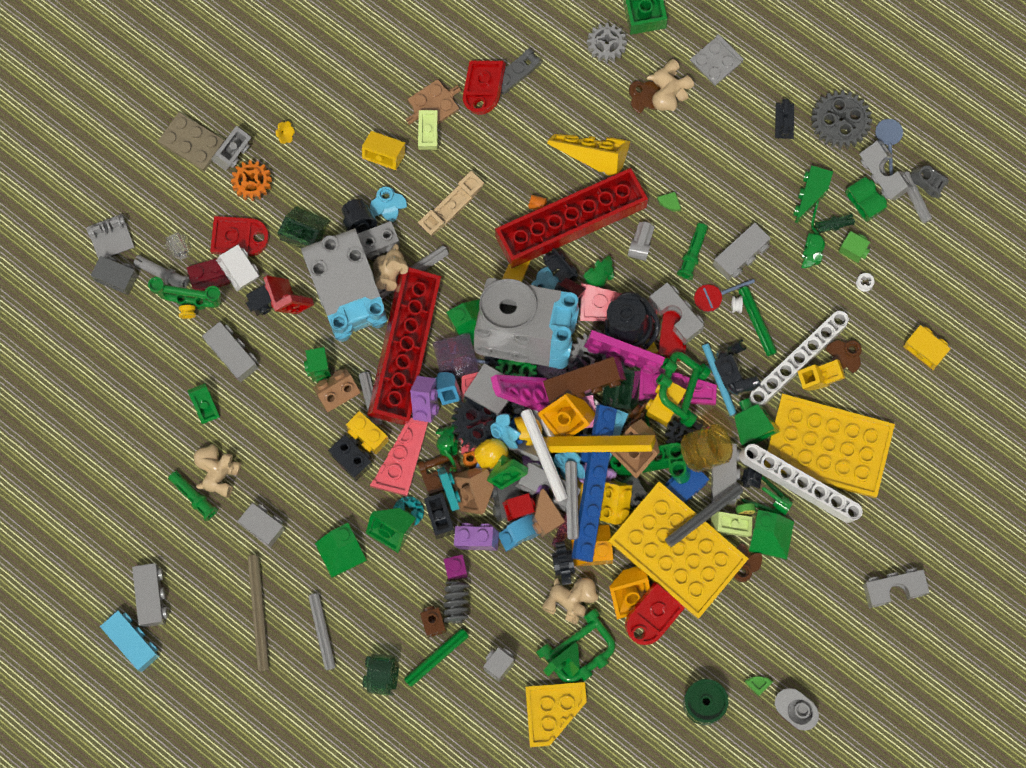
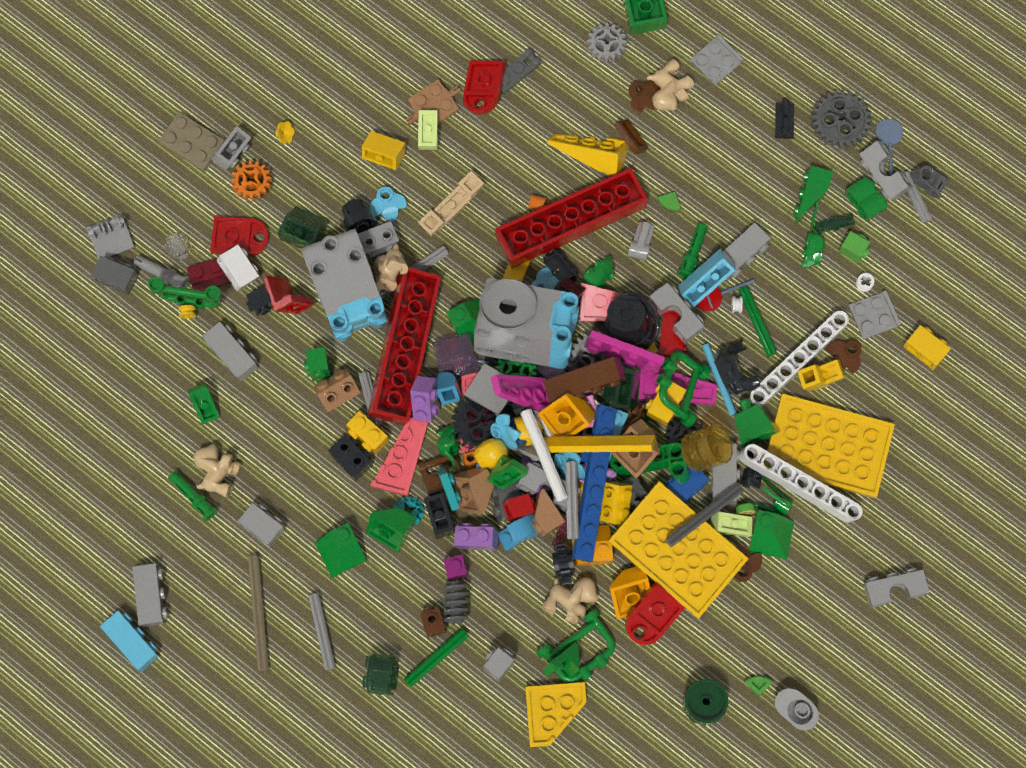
(631, 137): none -> reddish brown tile
(707, 277): none -> medium azure brick
(874, 315): none -> light grey piece

